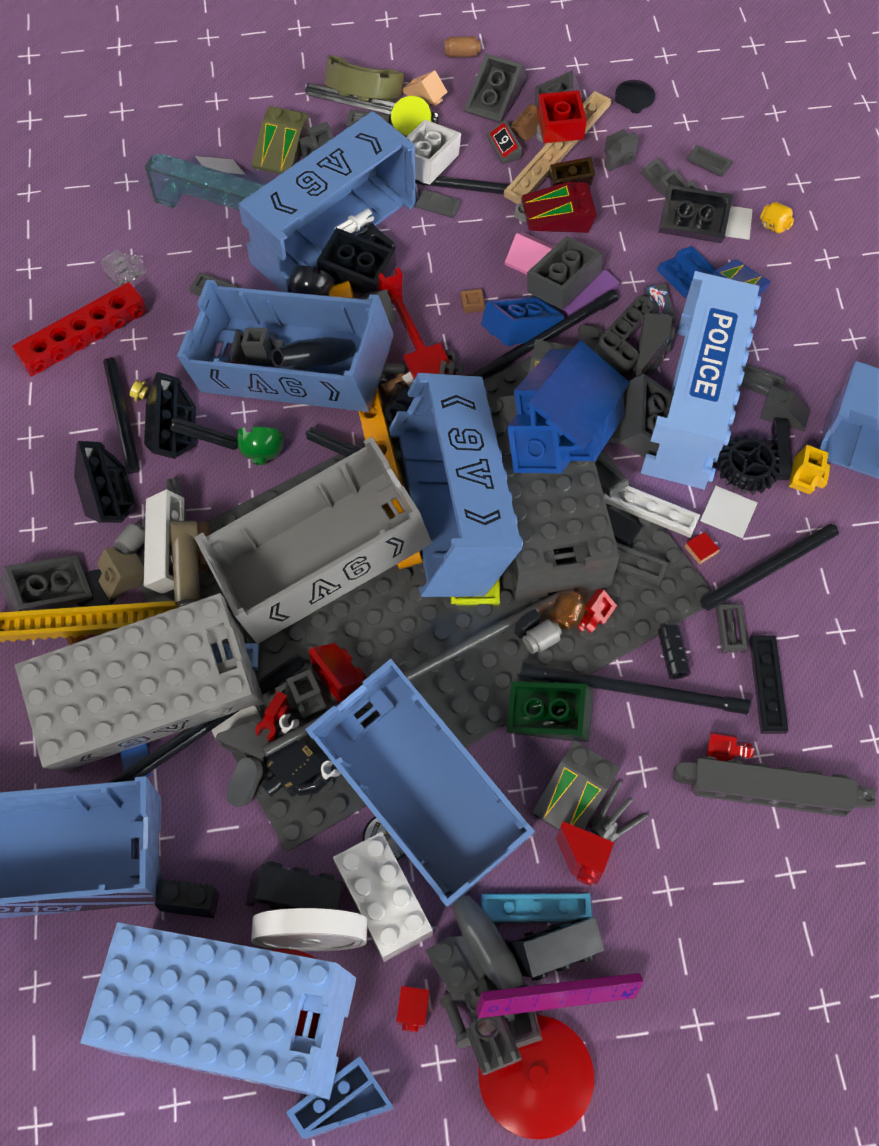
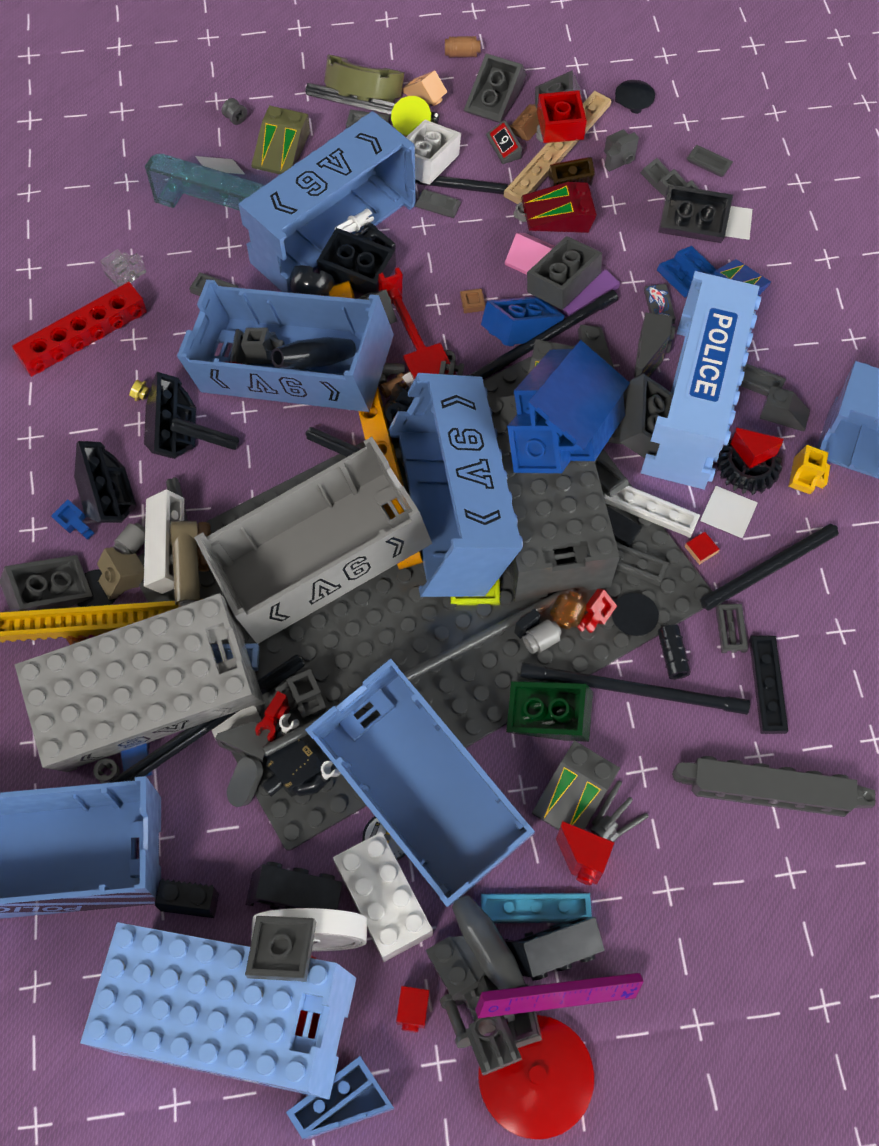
(71, 518): none -> blue plate
(108, 763): none -> light grey bush
(121, 415): black axle -> none
(234, 111): none -> dark grey wheel
(260, 444): green cylinder -> none
(281, 948): none -> dark grey tile
(317, 137): dark grey brick -> none
(336, 670): red slope -> none
(613, 342): dark grey beam -> none
(635, 614): none -> black sticker
(724, 747): red plate -> none
(755, 446): none -> red slope
(777, 217): yellow head -> none
(780, 442): black beam -> none

